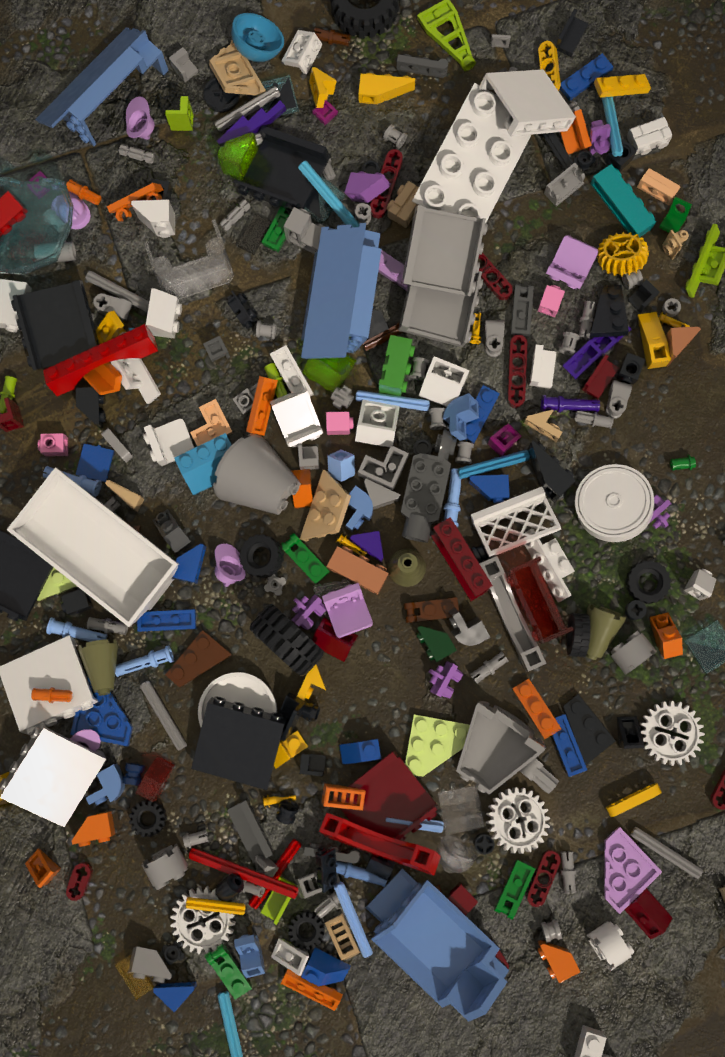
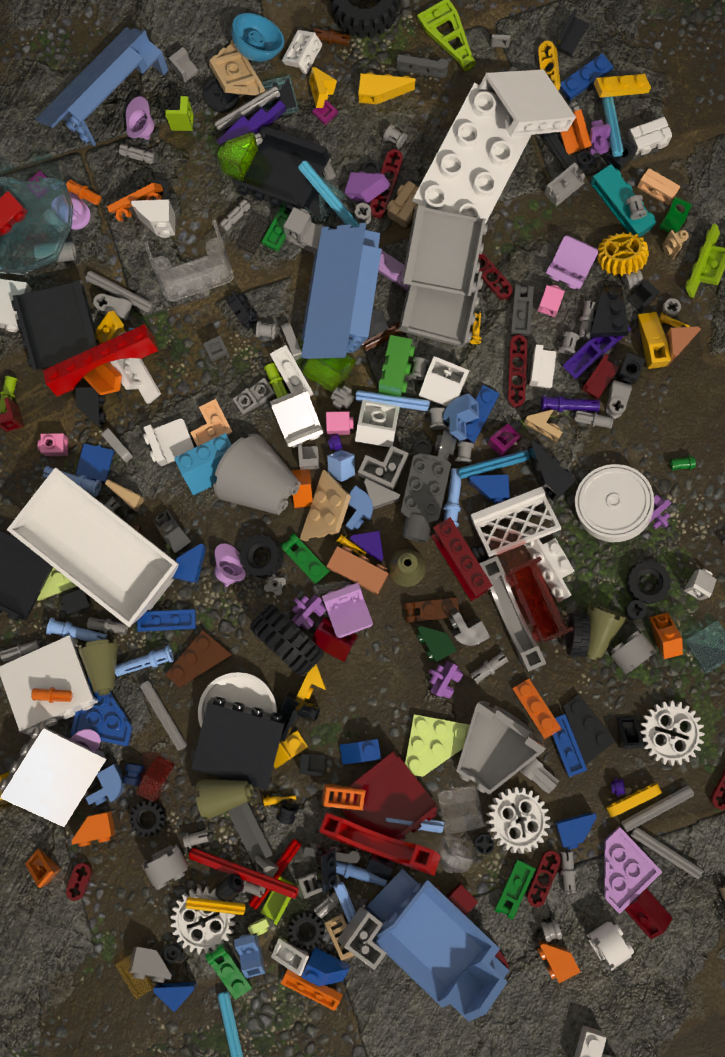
(19, 651): none -> light grey axle
(163, 314): white slope -> none
(221, 796): none -> olive cone
(259, 926): none -> yellowish green plate
(261, 405): orange plate -> none
(291, 341): none -> light grey piece
(335, 442): none -> dark purple plate
(359, 936): none -> light grey brick
(494, 335): light grey piece -> none
(574, 829): none -> blue slope
(618, 787): none -> dark purple plate
(633, 202): none -> light grey bush
(657, 808): none -> light grey axle

